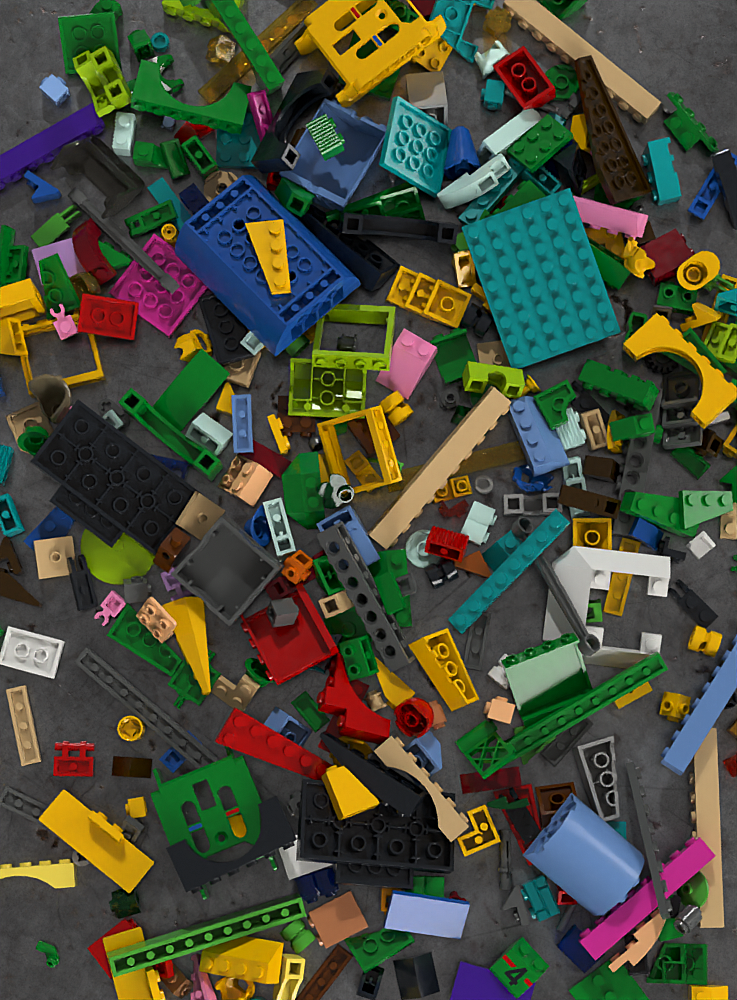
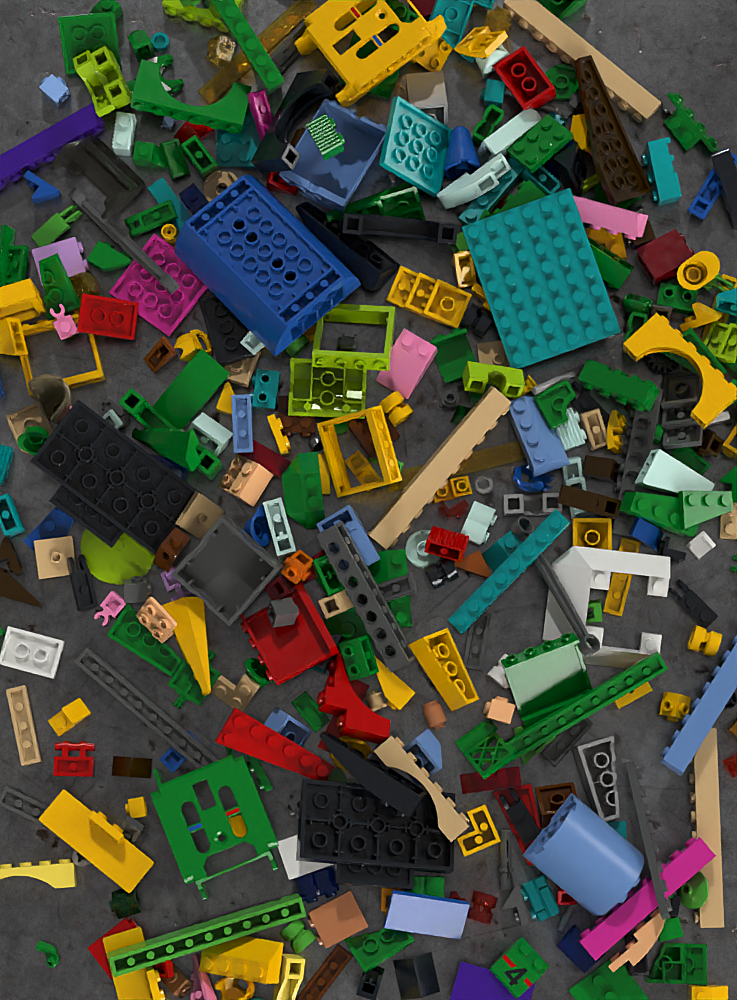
(69, 716): none -> yellow slope
(88, 251): dark red arch -> none
(131, 728): yellow wheel -> none
(160, 355): none -> dark orange slope
(175, 445): none -> green wedge
(197, 870): black arch -> none
(255, 766): none -> green plate
(265, 390): none -> teal brick
(270, 247): yellow wing -> none
(294, 197): green slope -> none
(333, 489): plate -> none
(347, 792): yellow slope -> none
(390, 592): green tile -> none
(414, 717): red cylinder -> none
(480, 42): none -> yellow slope
(484, 900): none -> clear red wheel
(488, 125): none -> green brick
(502, 803): dark green slope -> none
(552, 382): none -> light grey bar
(632, 427): green slope -> none
(636, 259): yellow helmet -> none
(637, 304): none -> green hair
(669, 475): none -> light aqua slope
(687, 919): dark grey brick -> none

